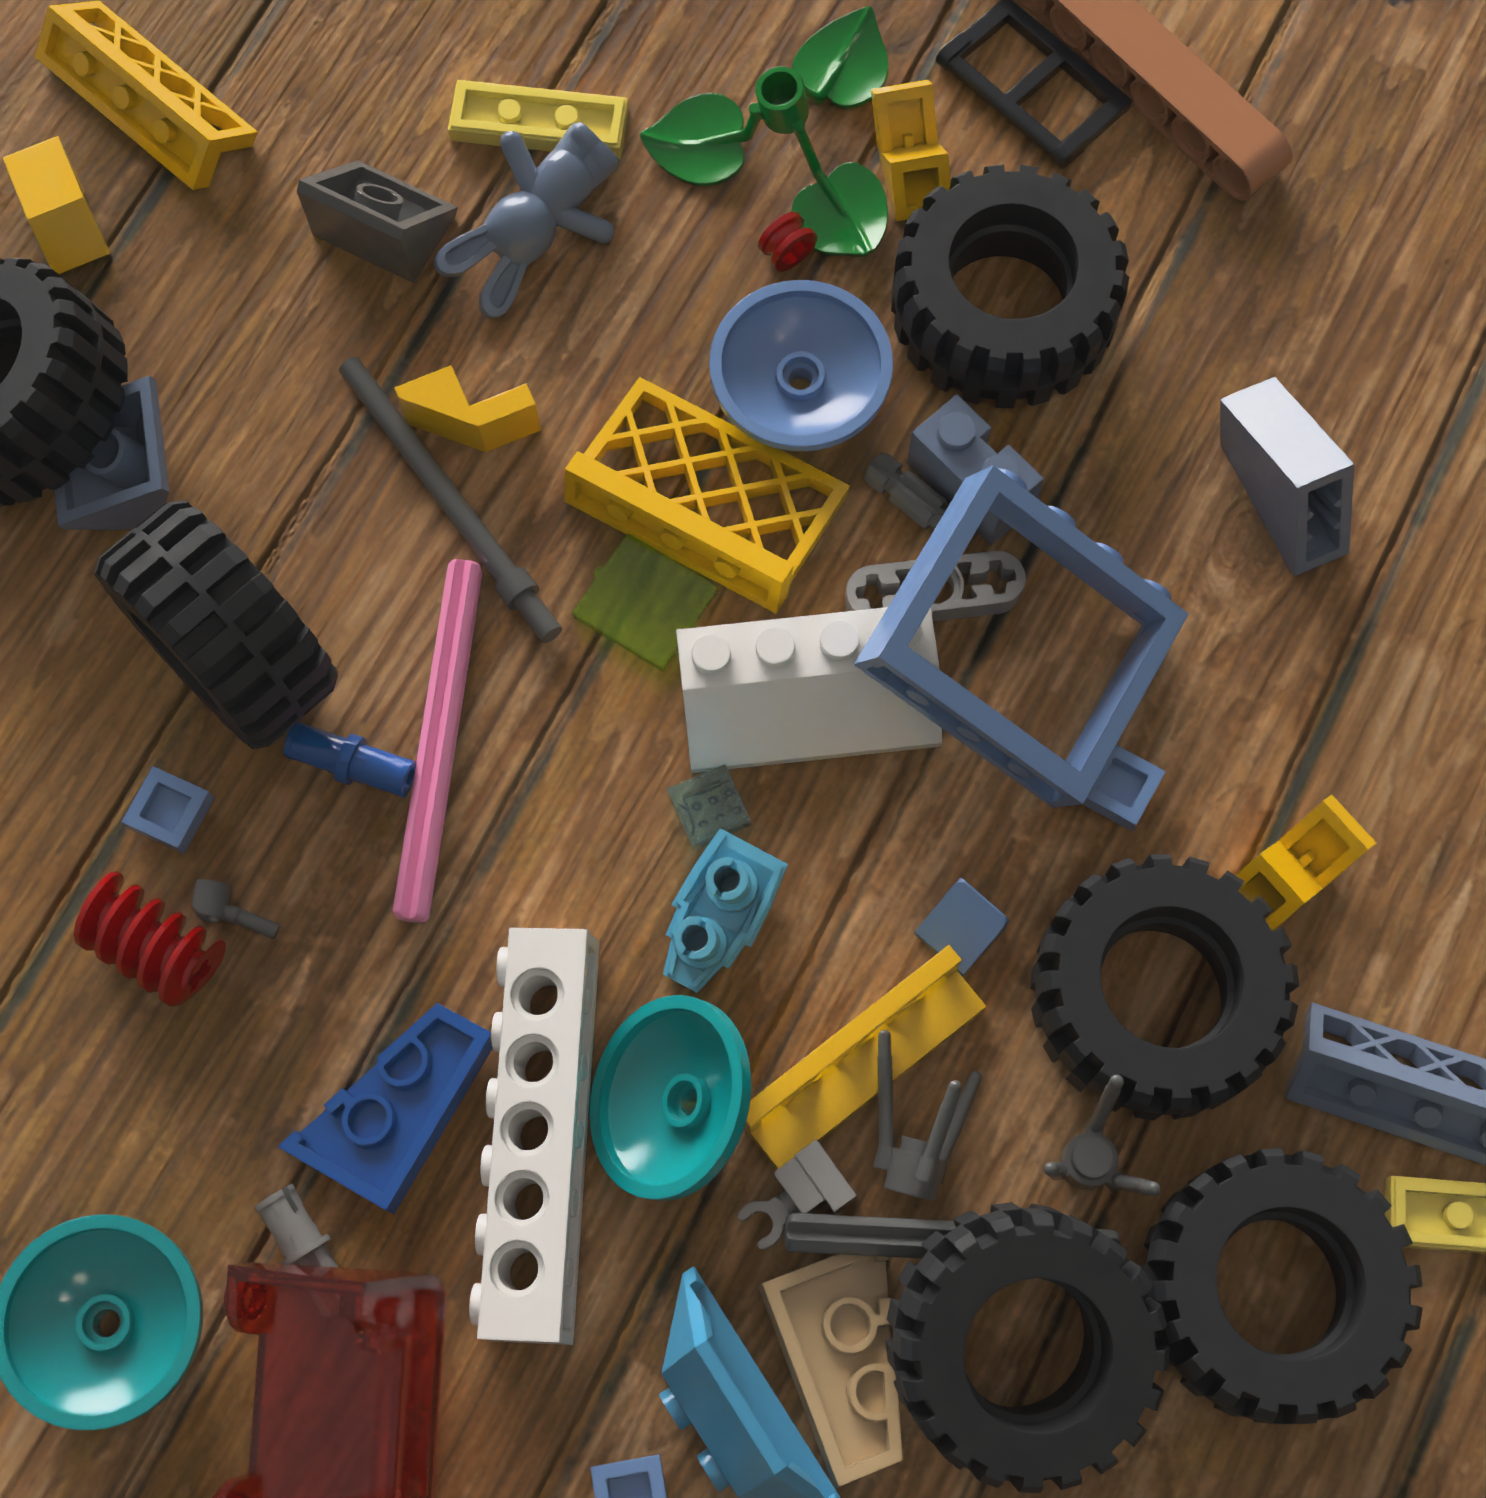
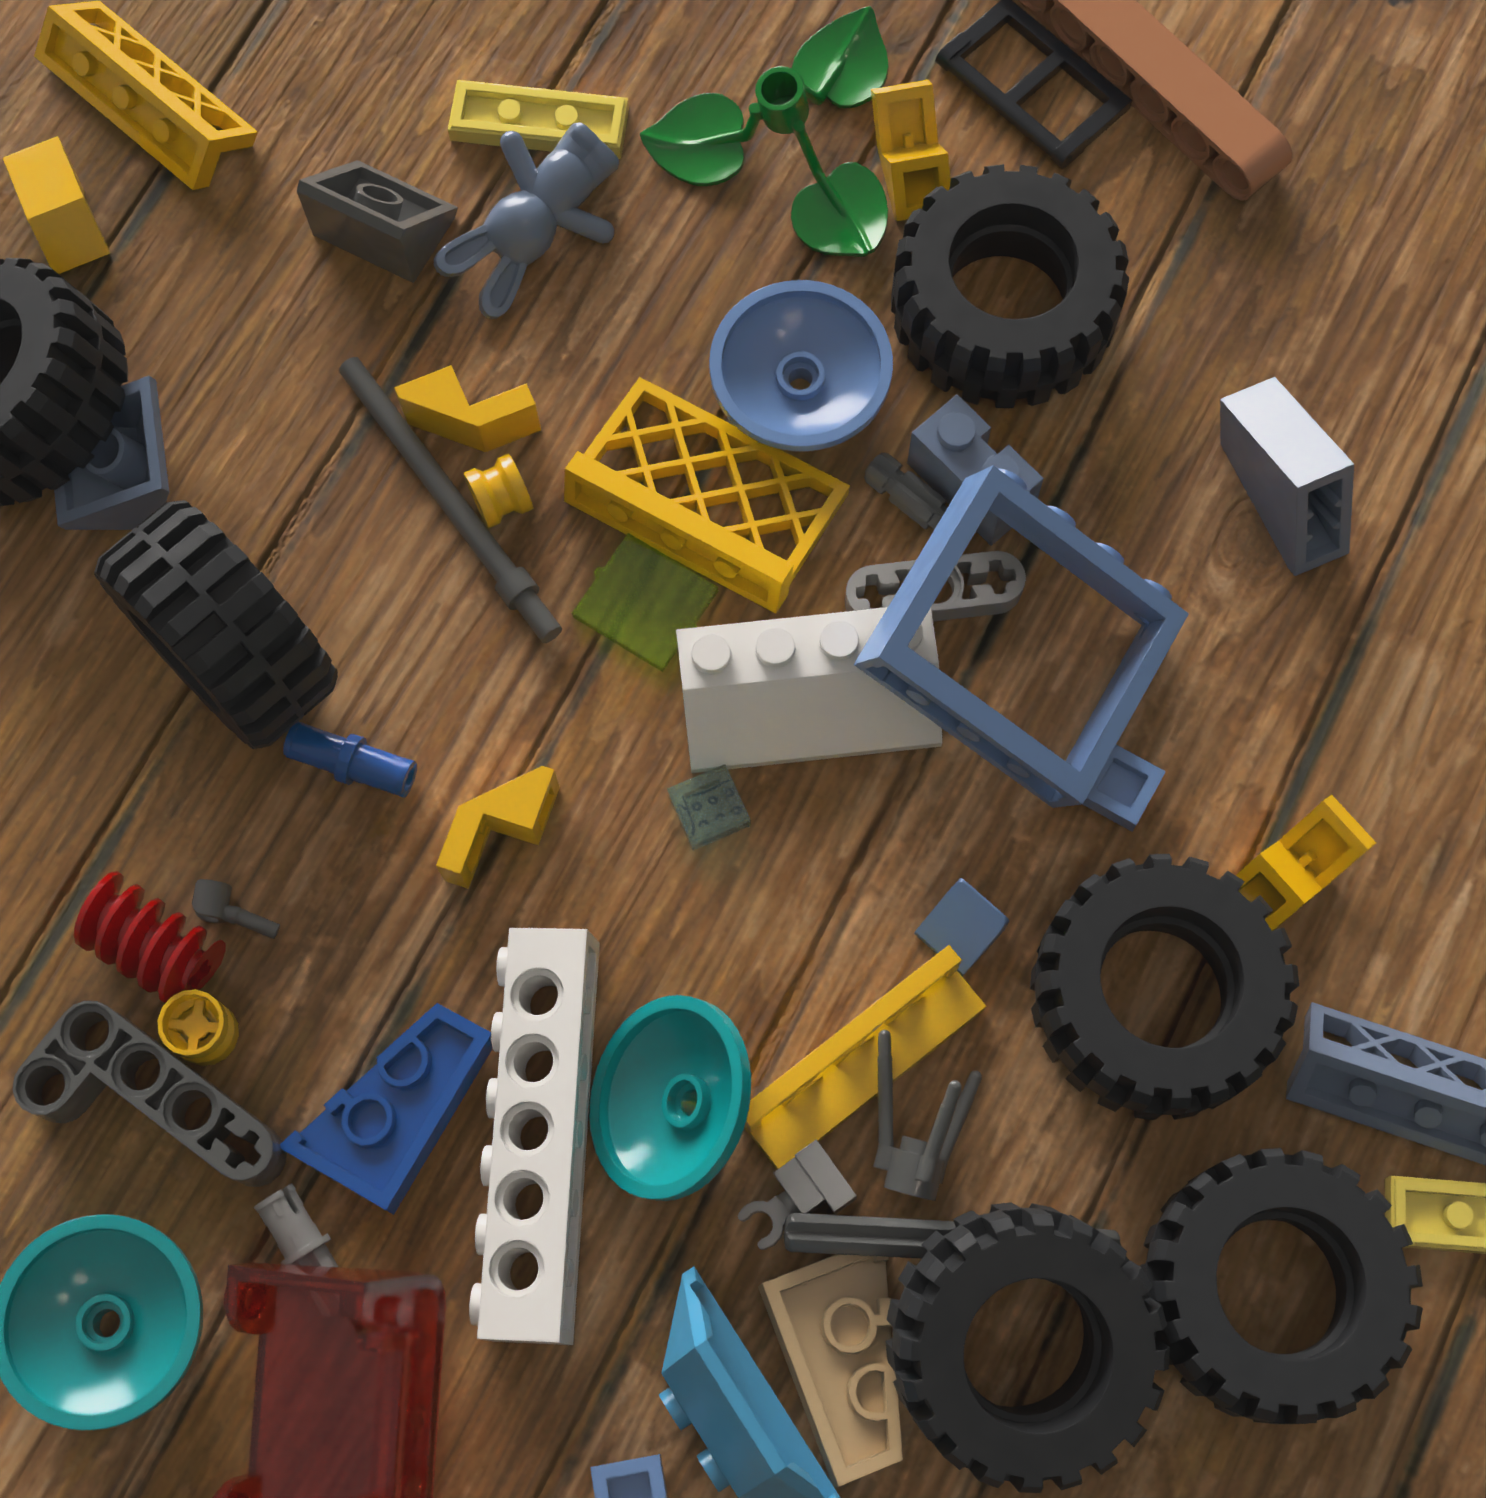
(164, 1102): none -> dark grey beam
(168, 810): medium blue plate -> none
(185, 1022): none -> yellow wheel
(437, 742): bright pink axle -> none
(498, 491): none -> yellow wheel
(512, 809): none -> yellow slope
(720, 908): medium azure connector -> none
(787, 241): red bush -> none
(1093, 1159): dark grey plant -> none

